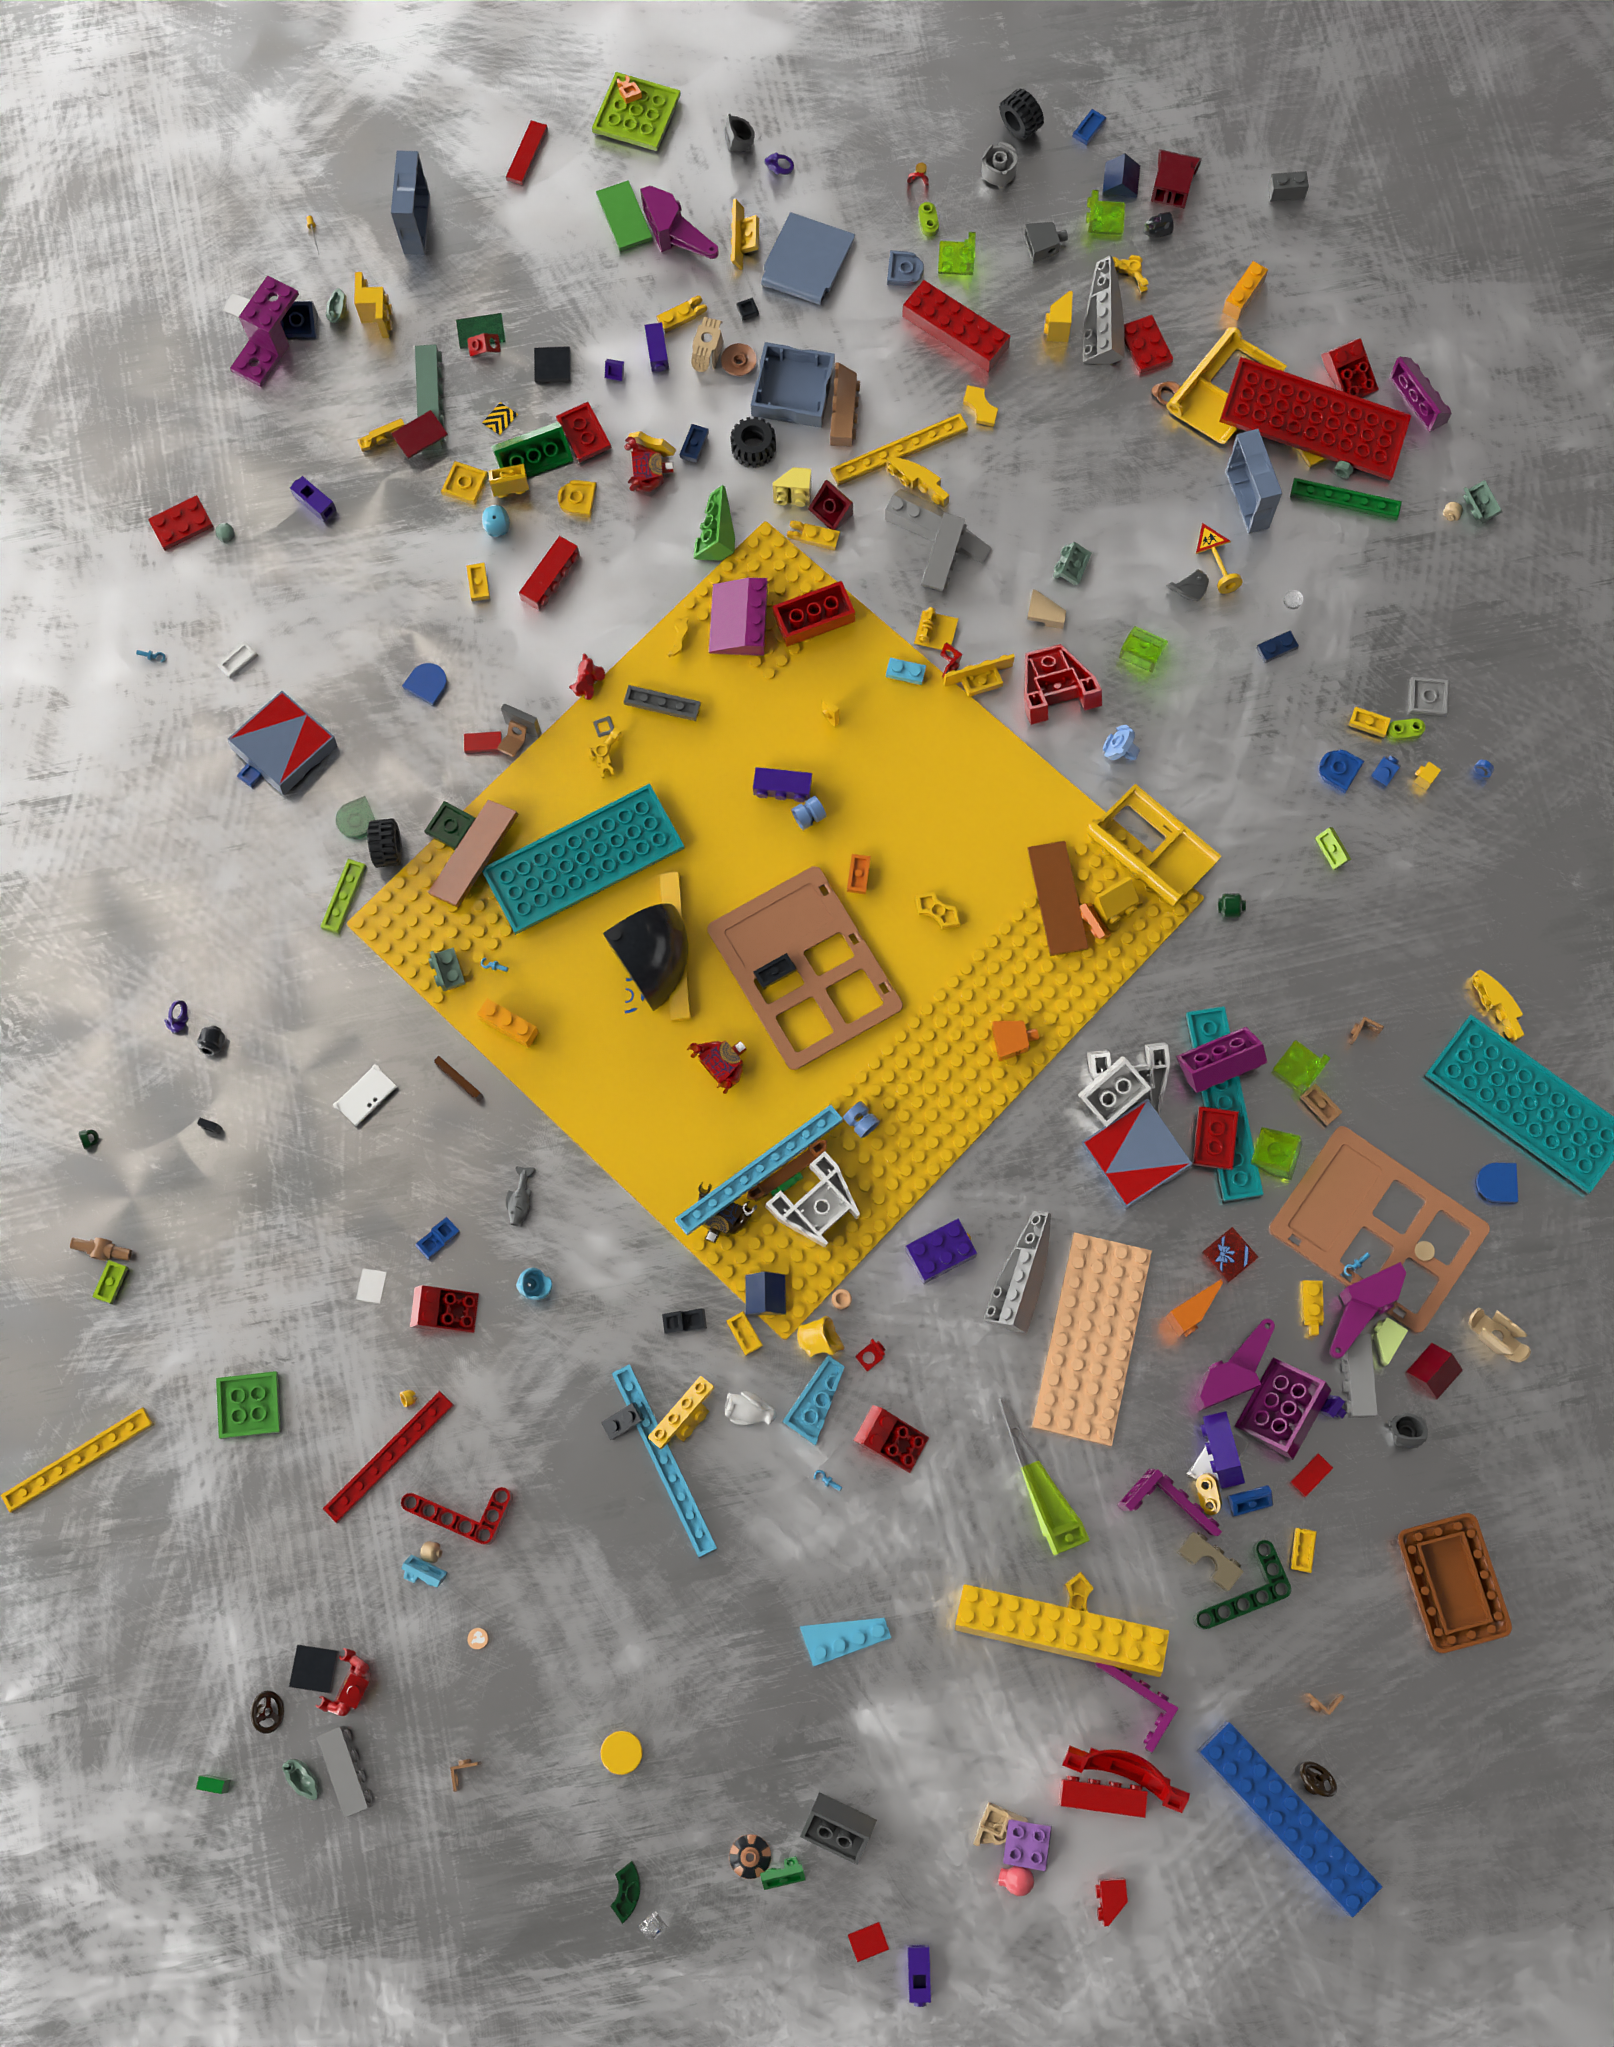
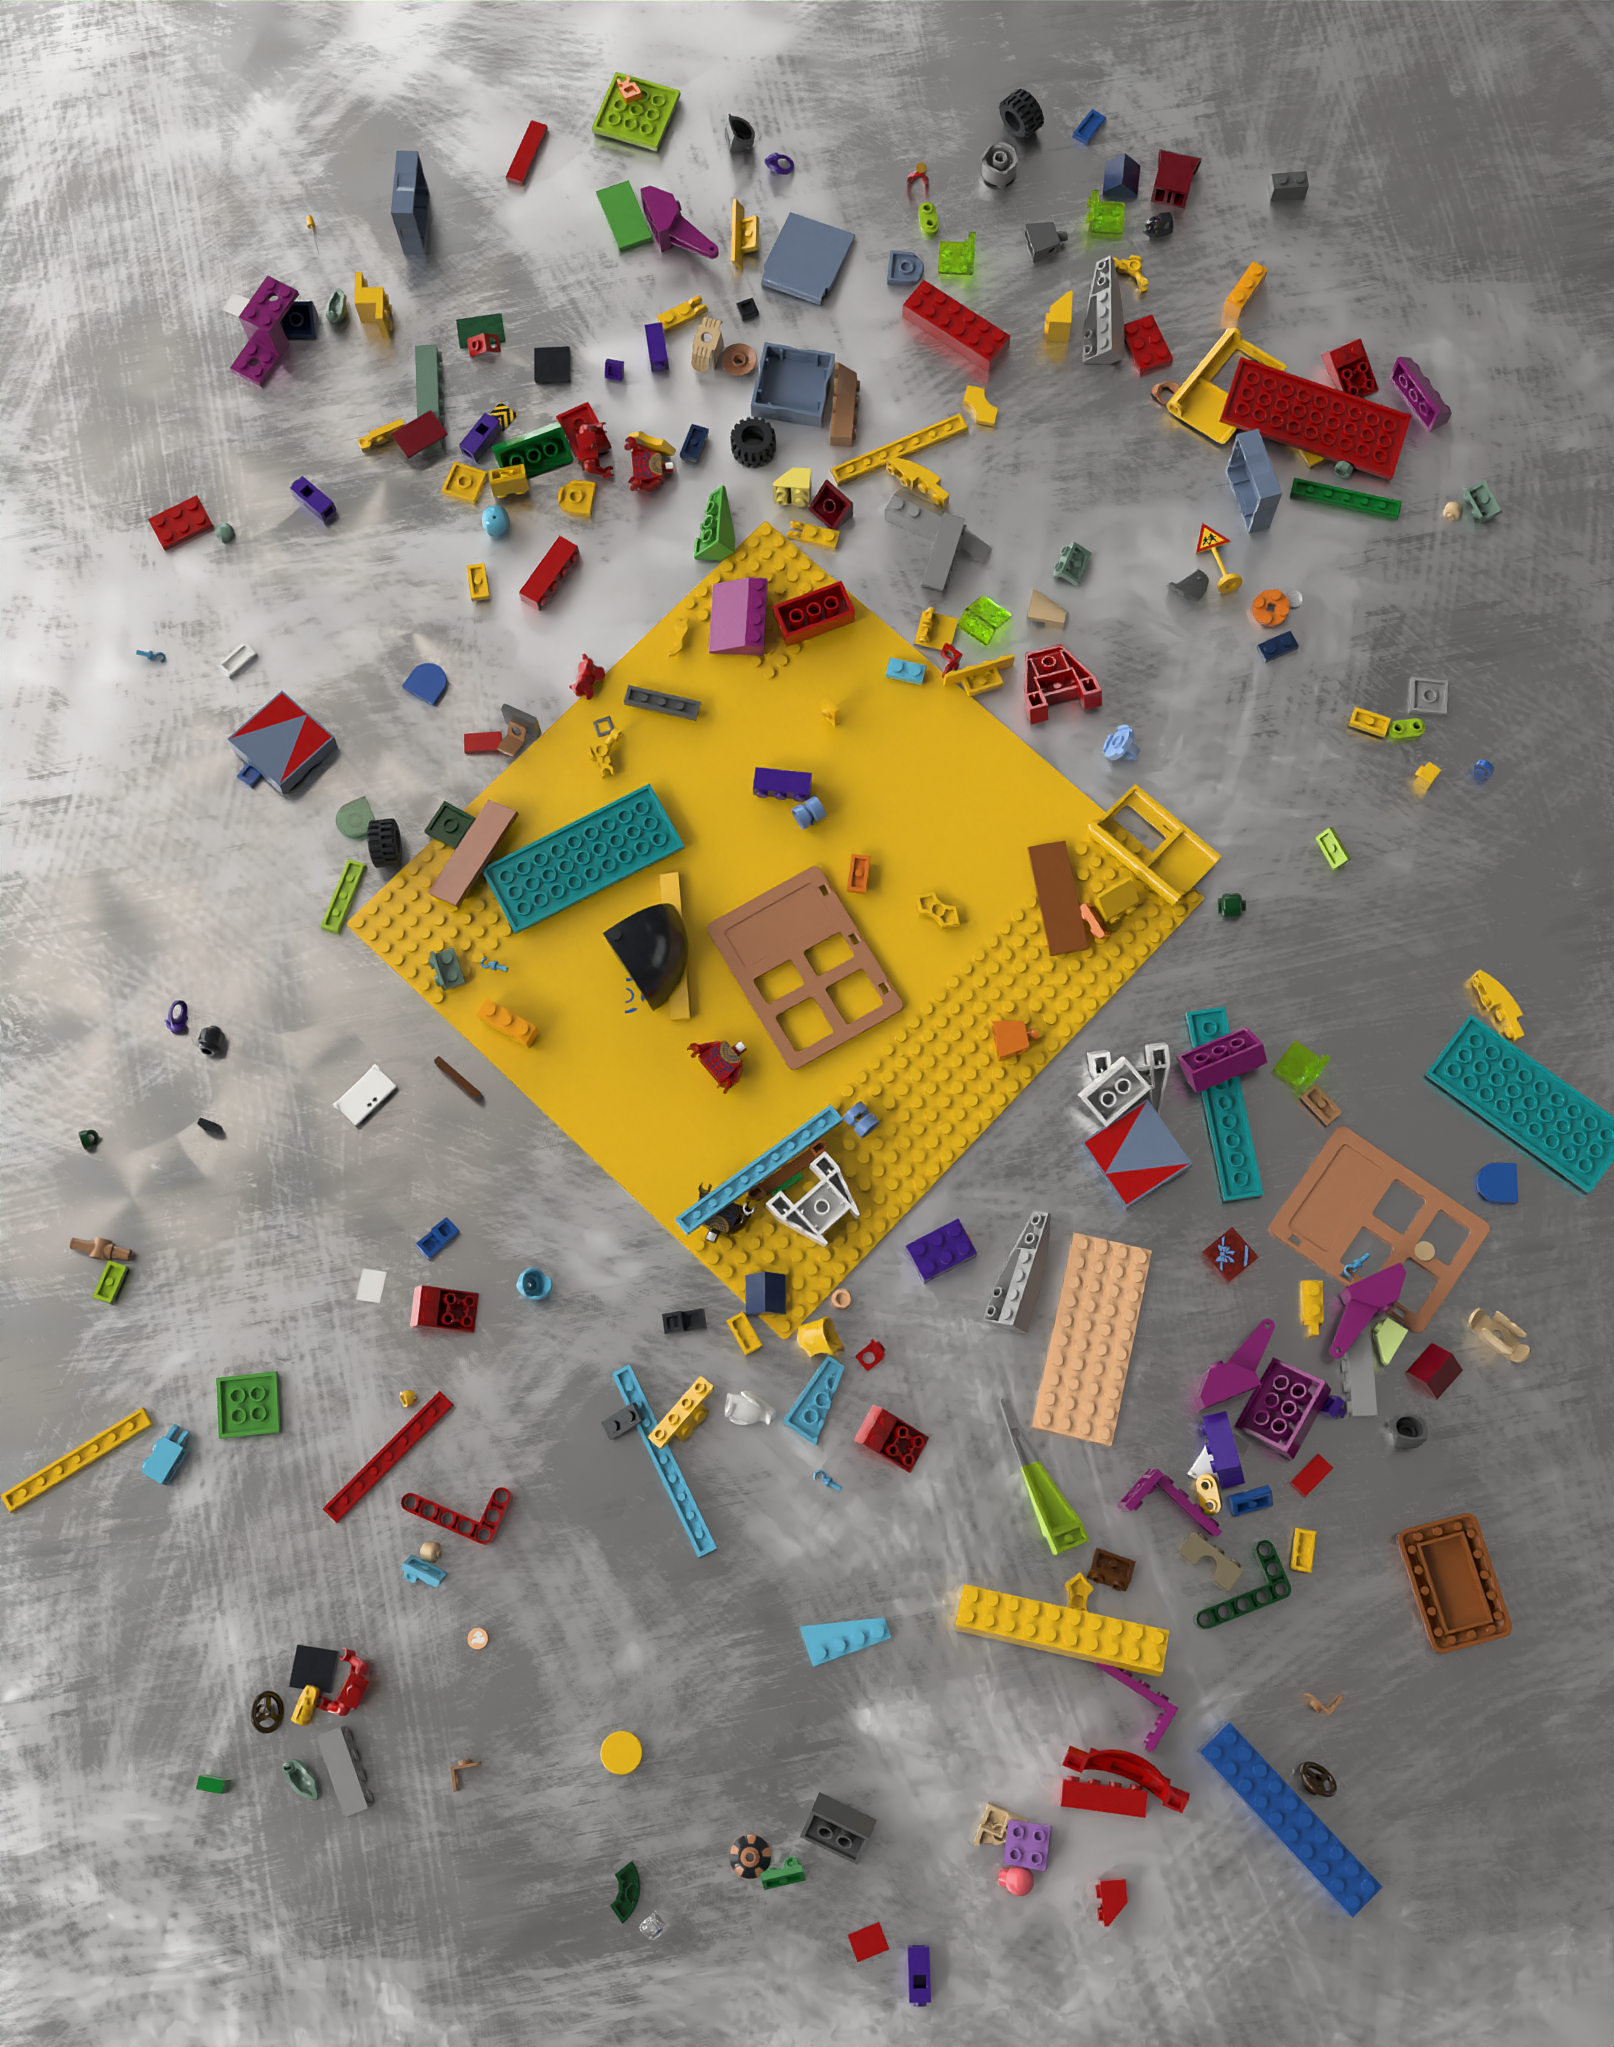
(166, 1456): none -> medium azure hinge
(305, 1705): none -> yellow hinge
(480, 436): none -> dark purple brick
(518, 1201): dark grey animal -> none
(588, 450): none -> red torso
(774, 971): black plate -> none
(983, 619): none -> clear neon green bracket
(1111, 1570): none -> reddish brown bracket
(1142, 649): clear neon green slope -> none
(1190, 1313): orange slope -> none
(1215, 1138): red tile -> none
(1277, 1152): clear neon green slope -> none
(1280, 612): none -> orange plate
(1339, 768): blue tile -> none
(1366, 1023): medium nougat bracket -> none
(1386, 769): blue bracket -> none

